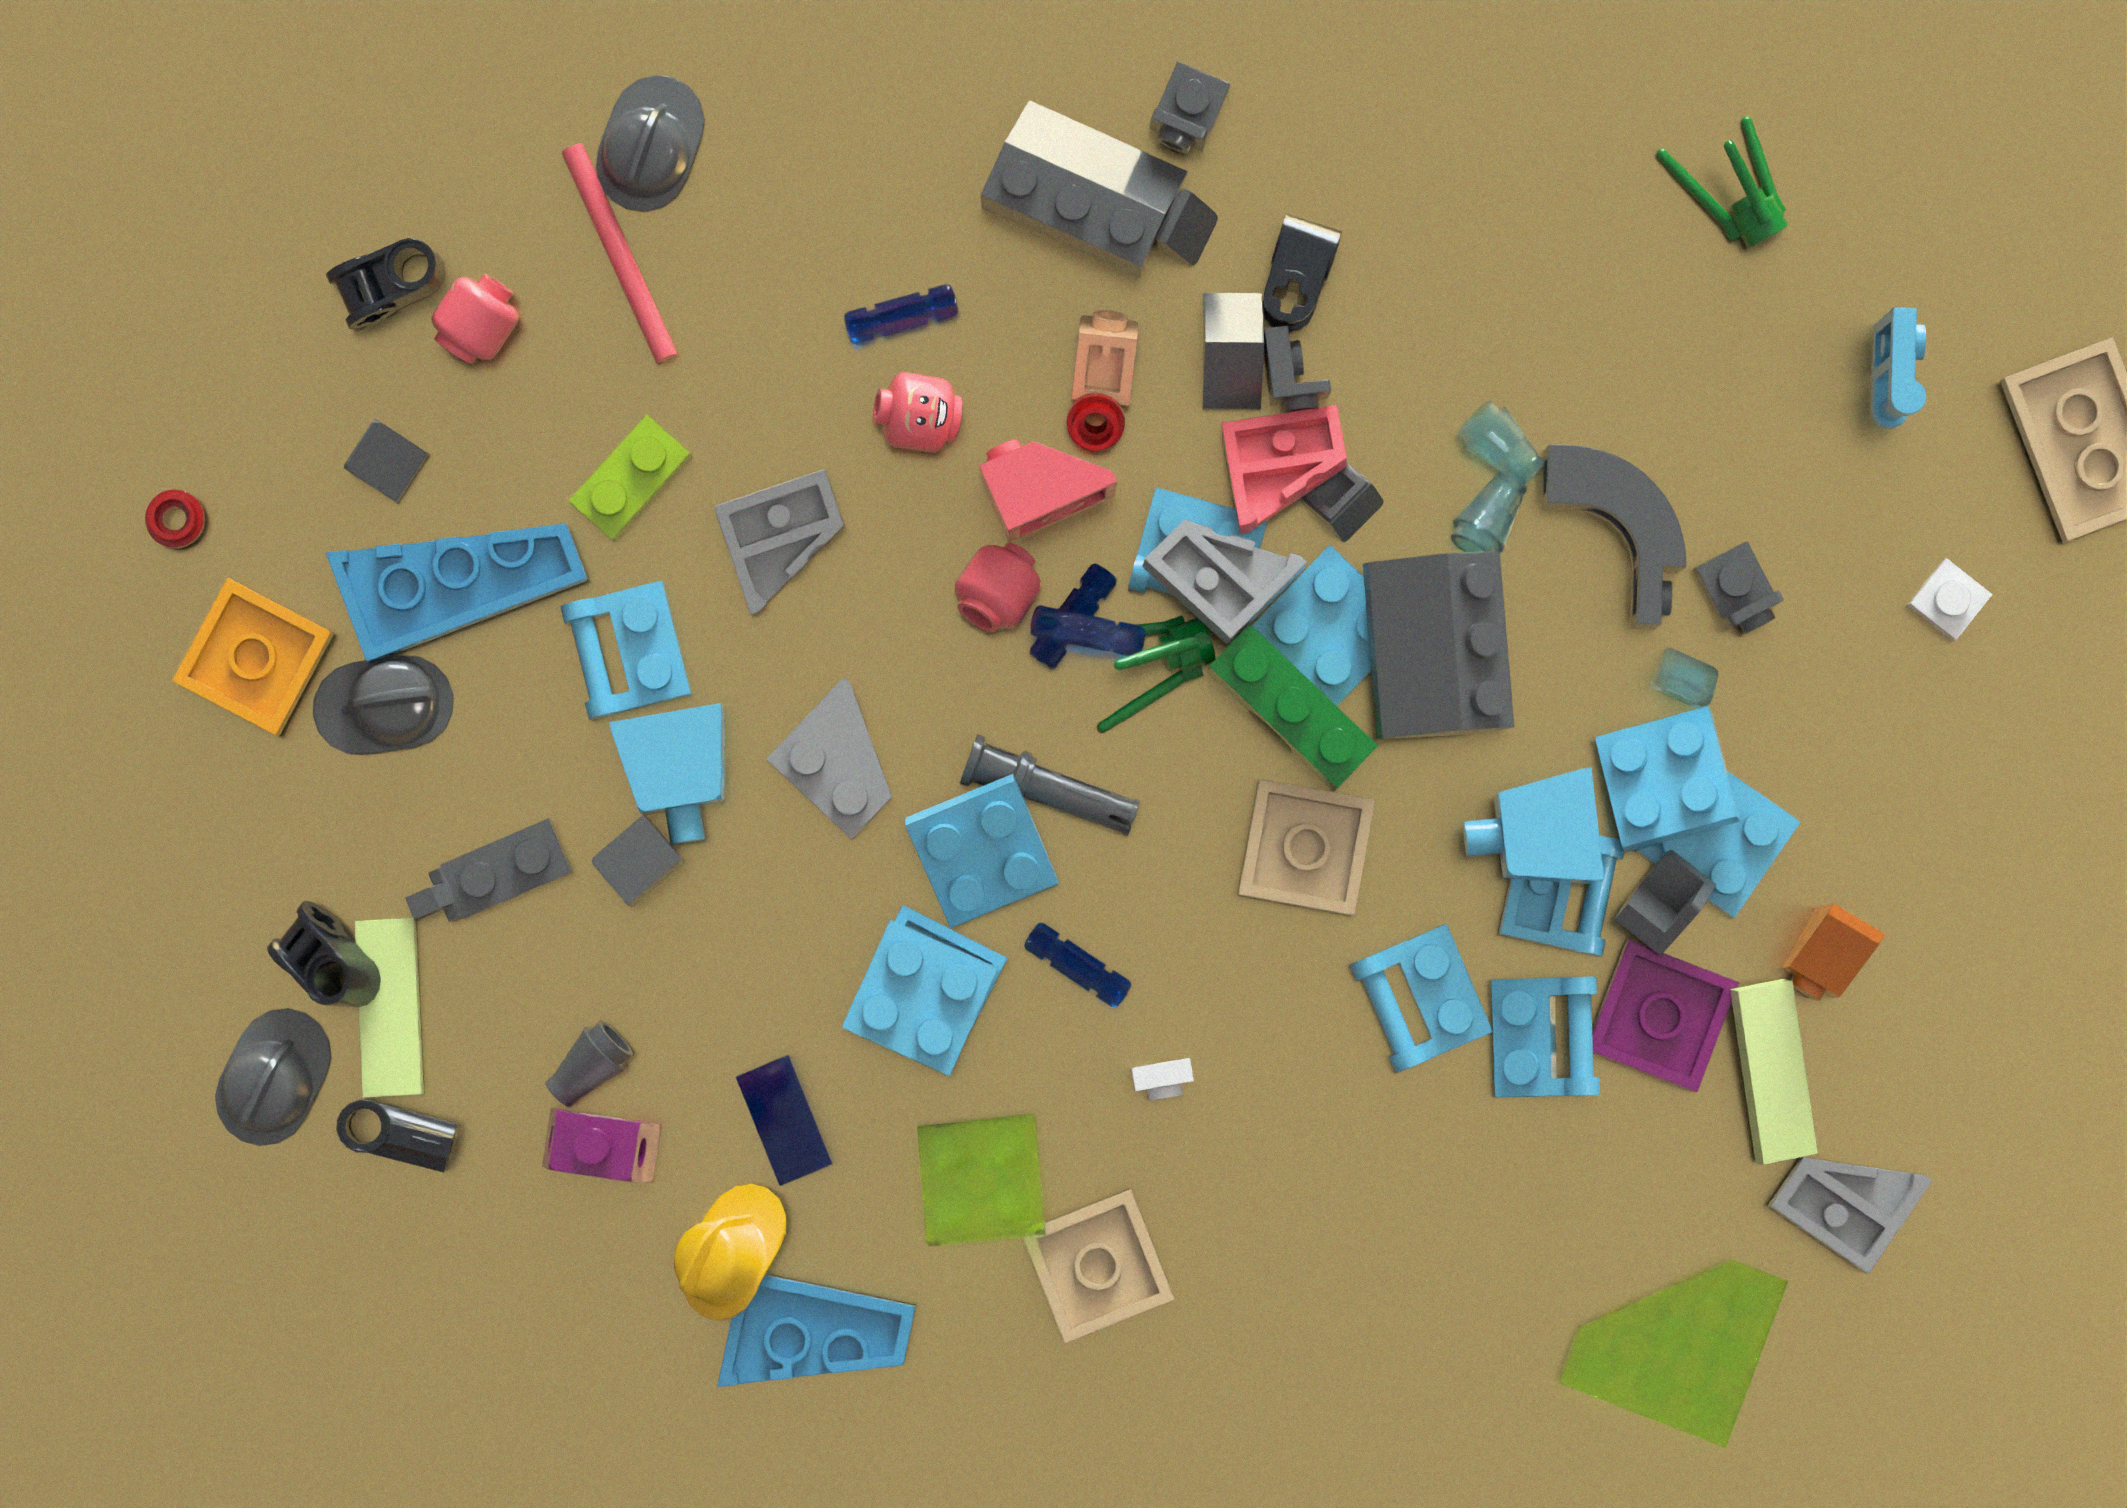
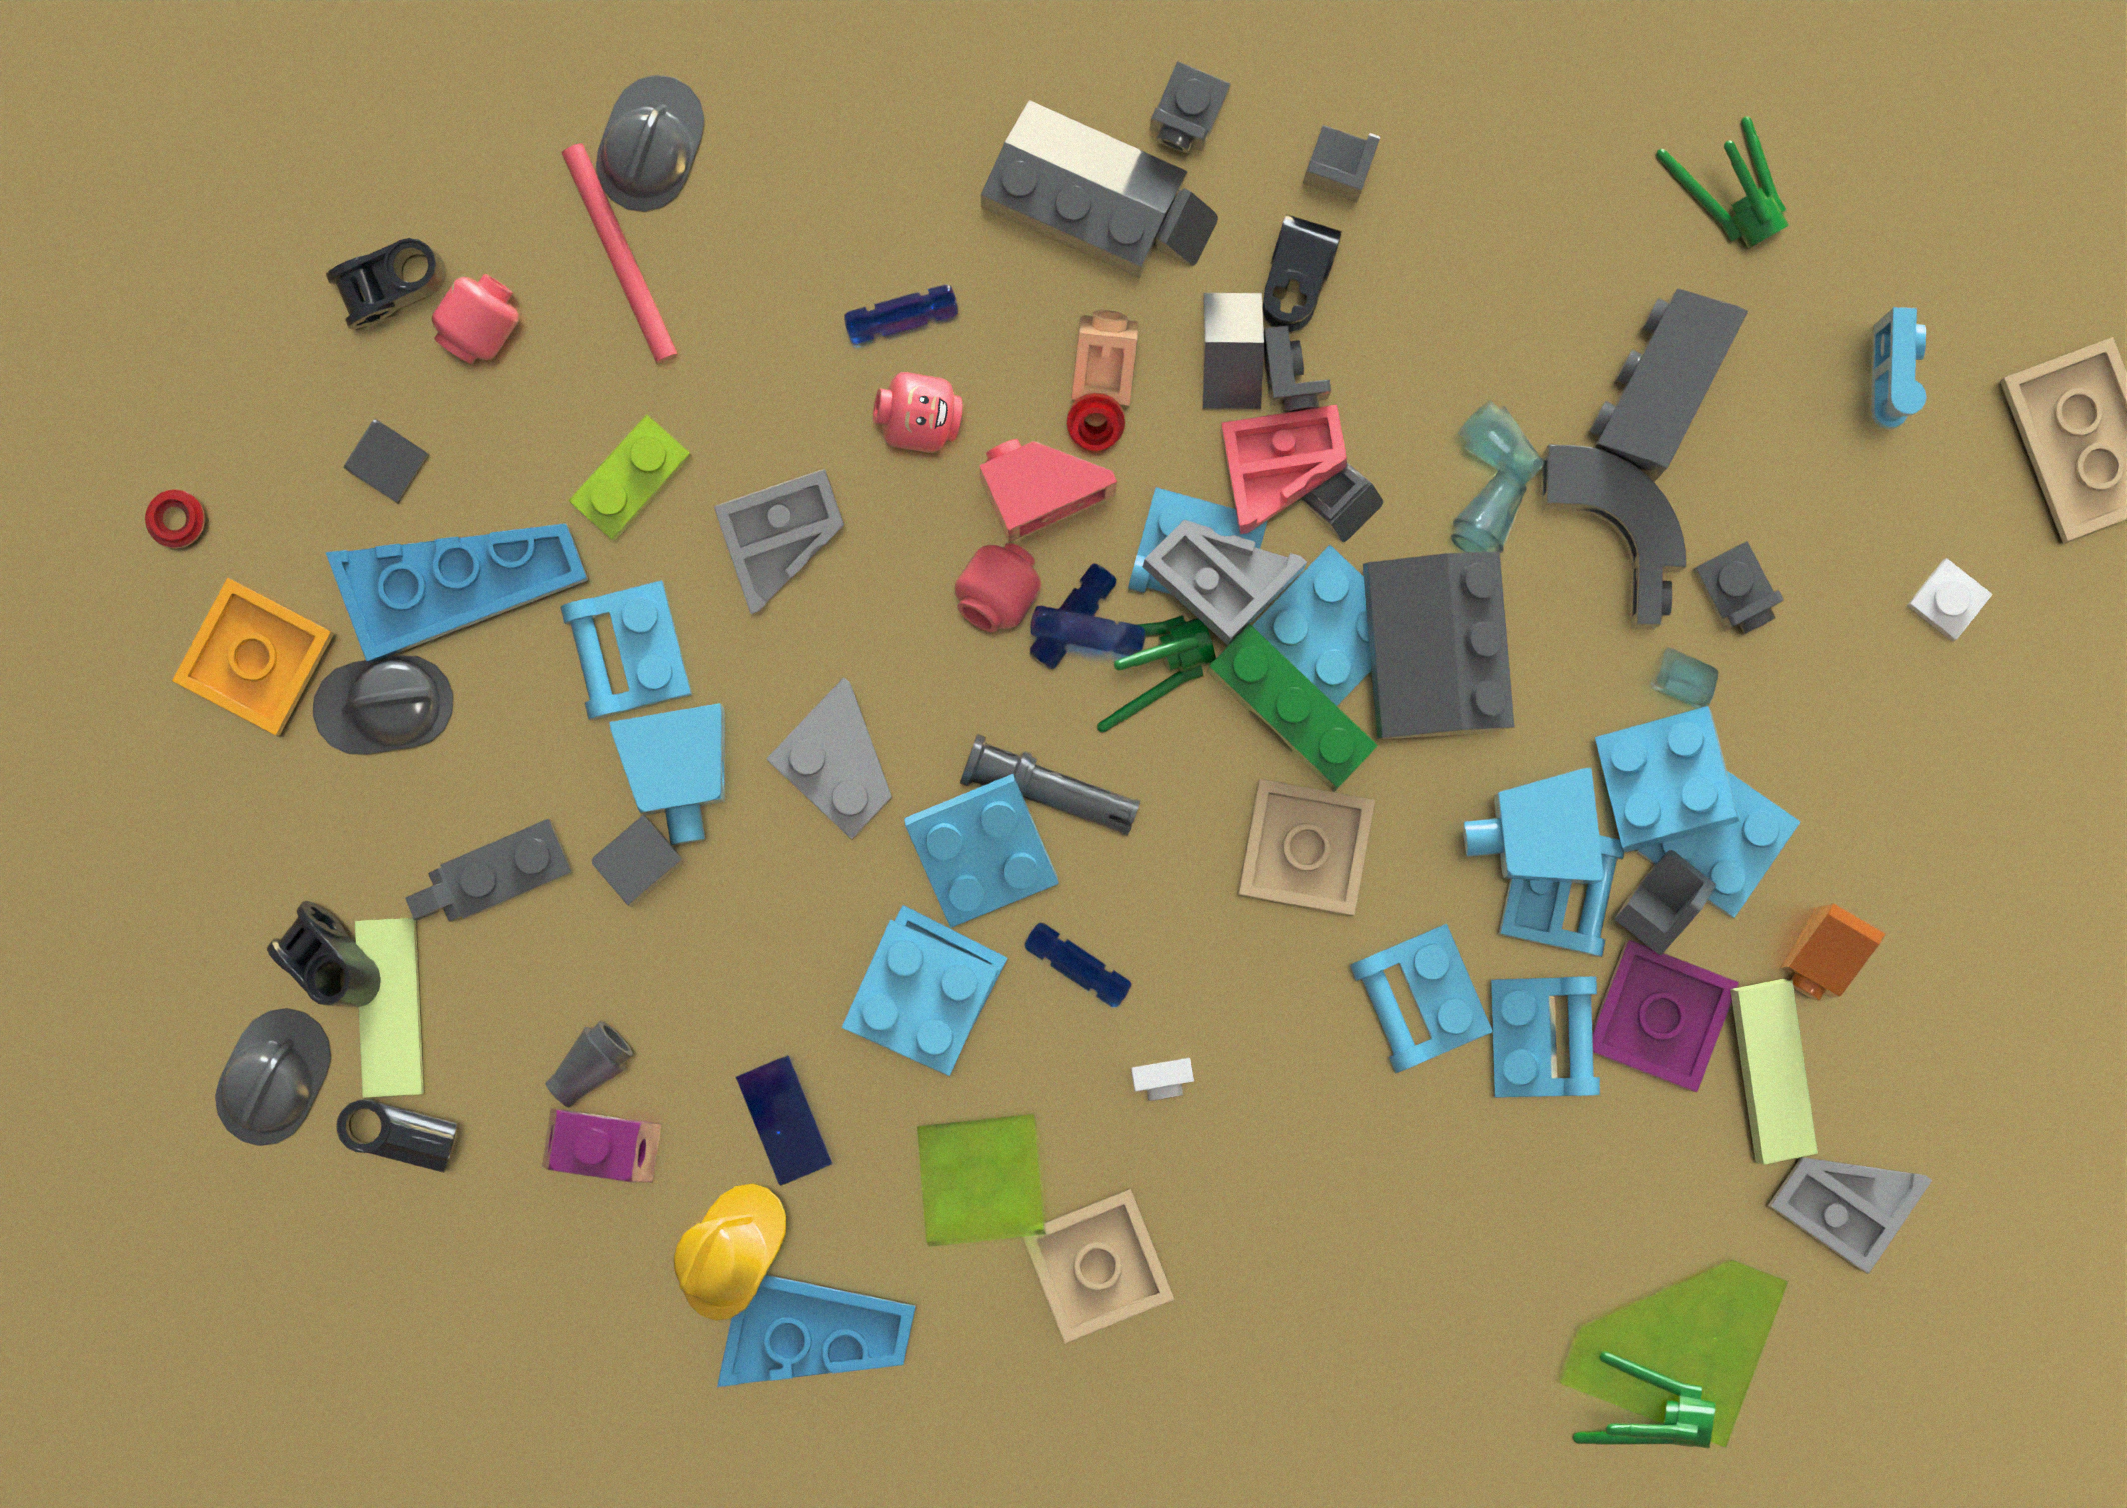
(1340, 163): none -> dark grey panel
(1667, 380): none -> dark grey slope
(1684, 1423): none -> green plant

